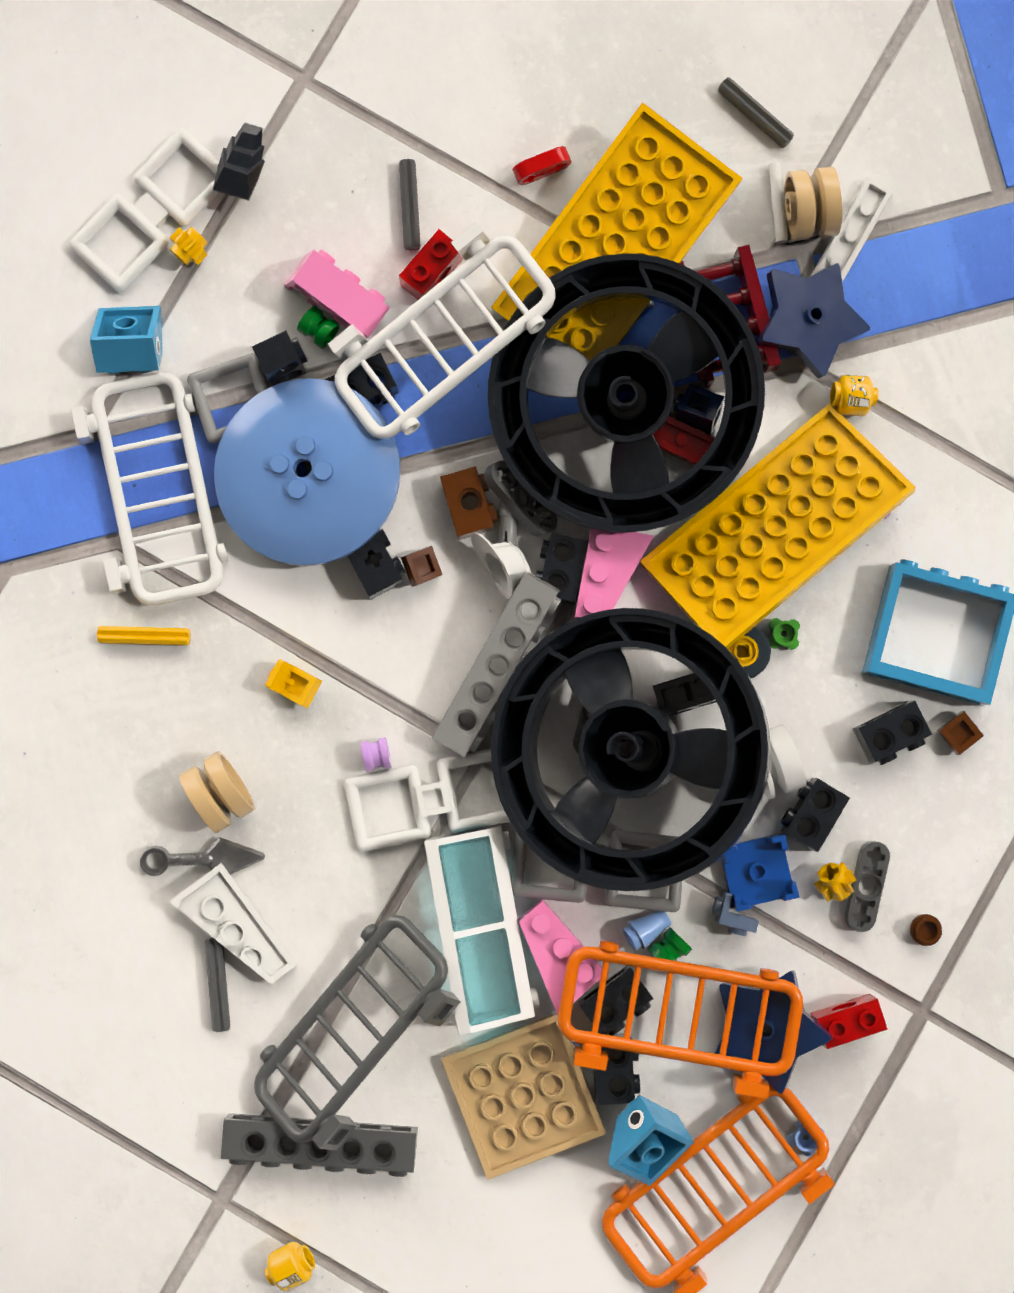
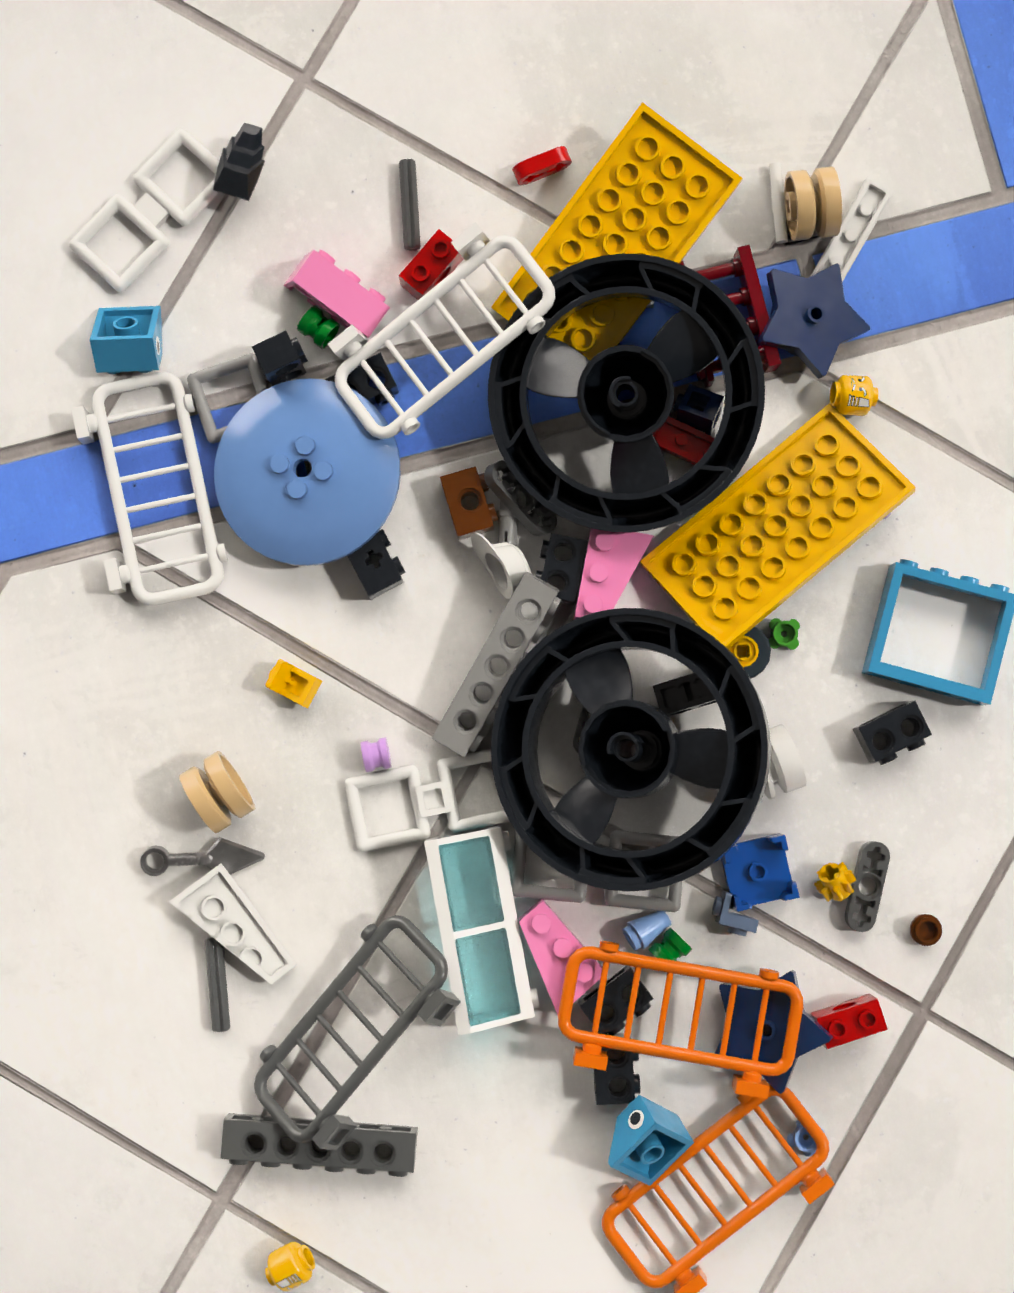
(143, 635): yellow axle -> none
(188, 246): yellow gear -> none
(421, 566): reddish brown plate -> none
(523, 1096): tan plate -> none
(755, 112): dark grey axle -> none
(821, 819): black brick -> none
(960, 733): reddish brown plate -> none

